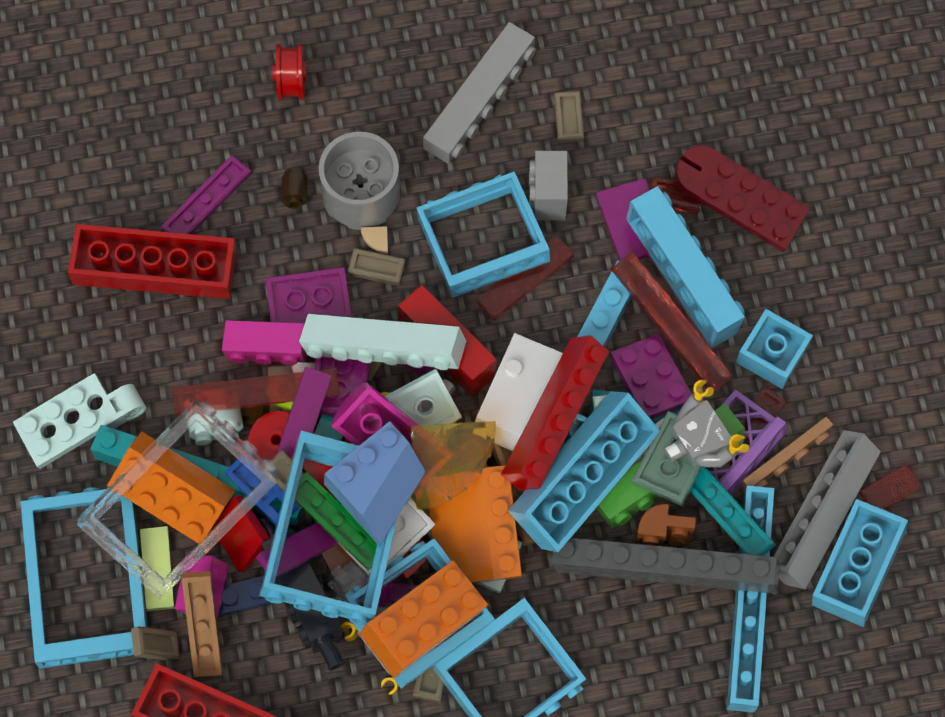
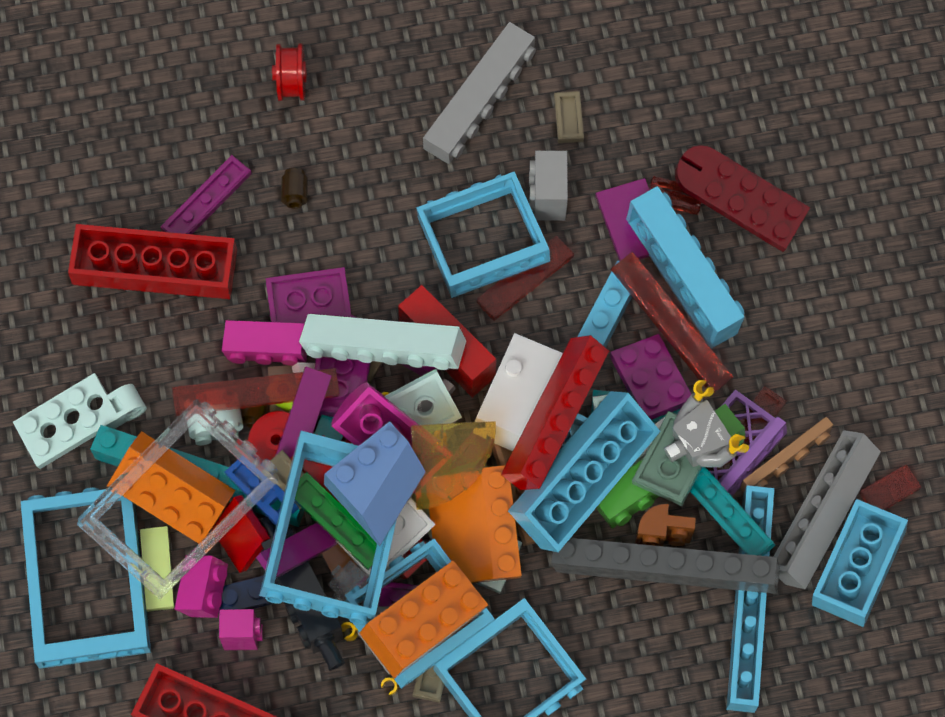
(155, 643): dark tan tile -> none
(202, 623): medium nougat plate -> none
(240, 629): none -> dark pink brick
(356, 161): light grey brick -> none
(376, 238): tan tile -> none
(376, 267): dark tan tile -> none
(774, 348): medium azure brick -> none

